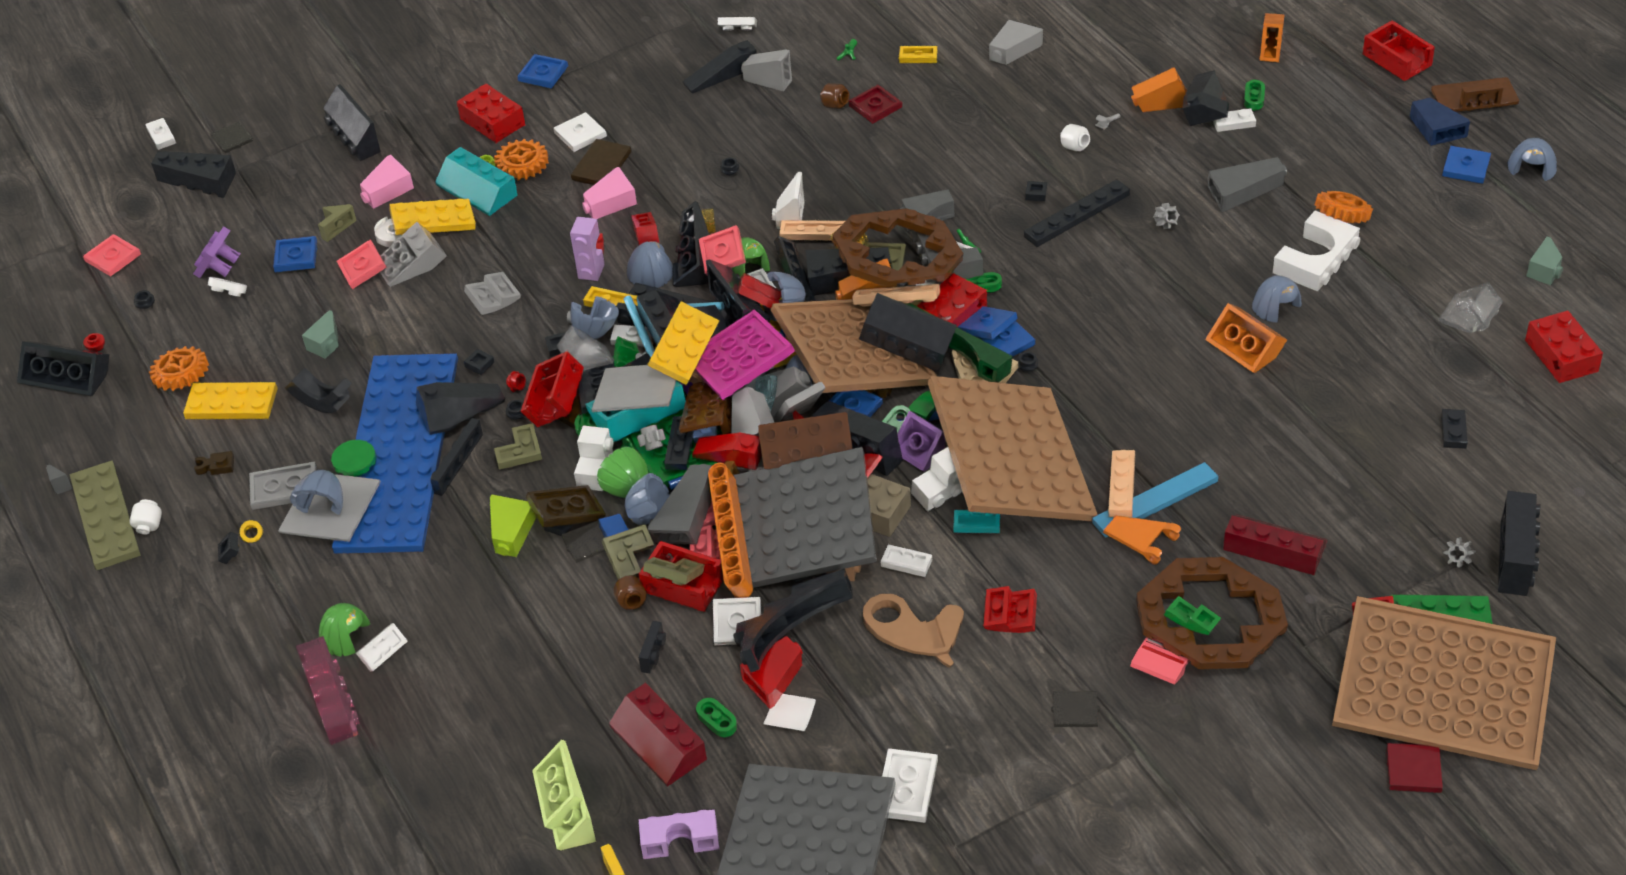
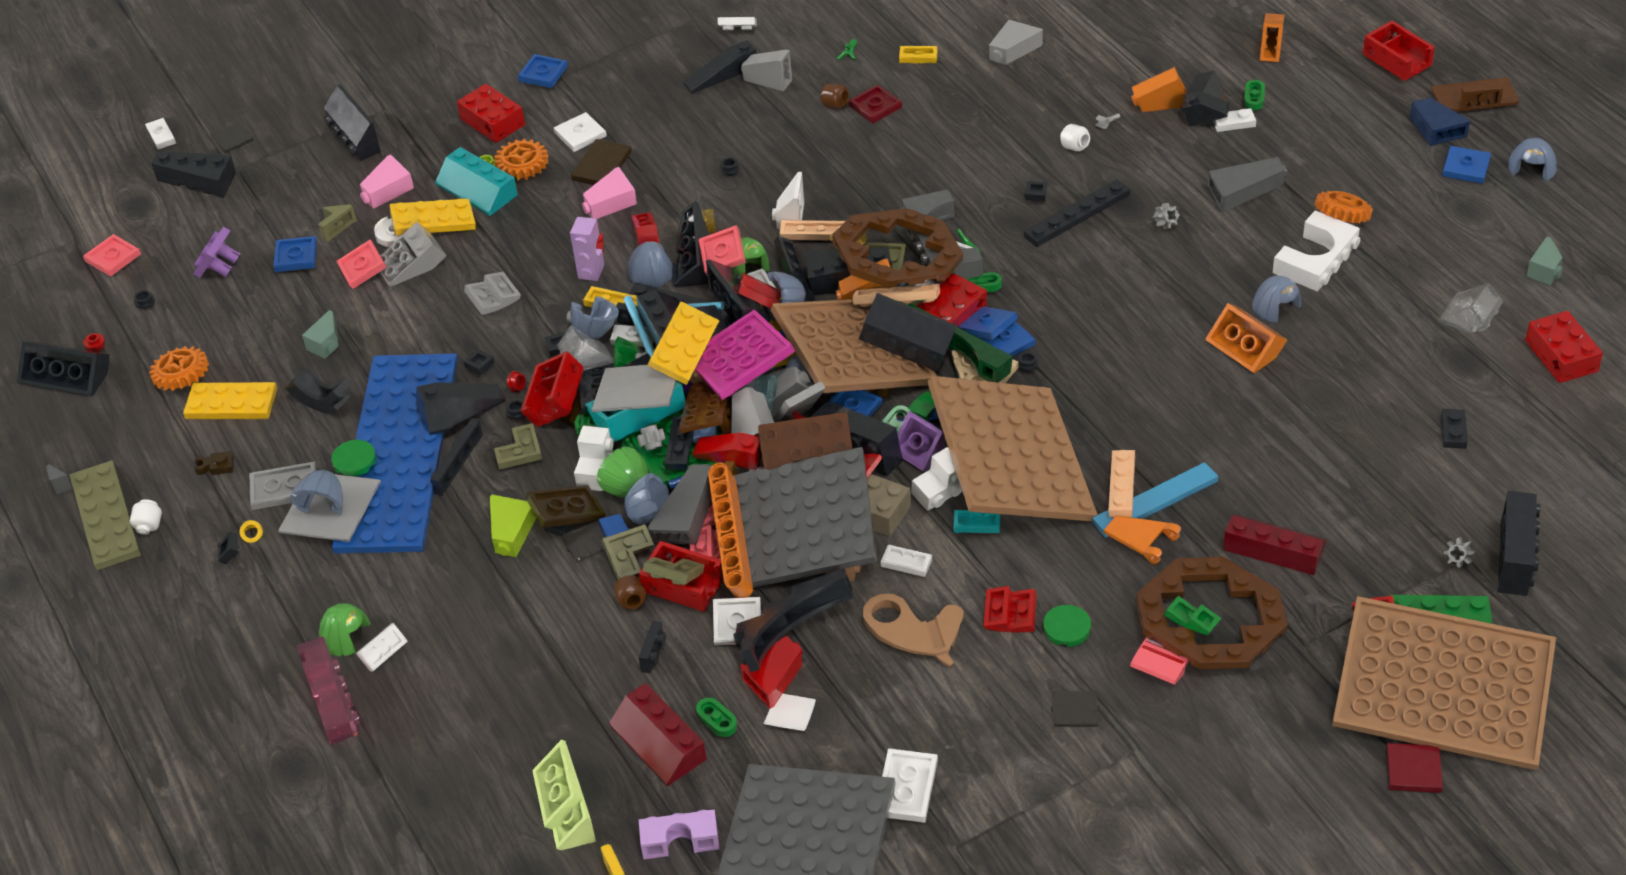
(220, 284): white plate -> none
(1067, 625): none -> green tile

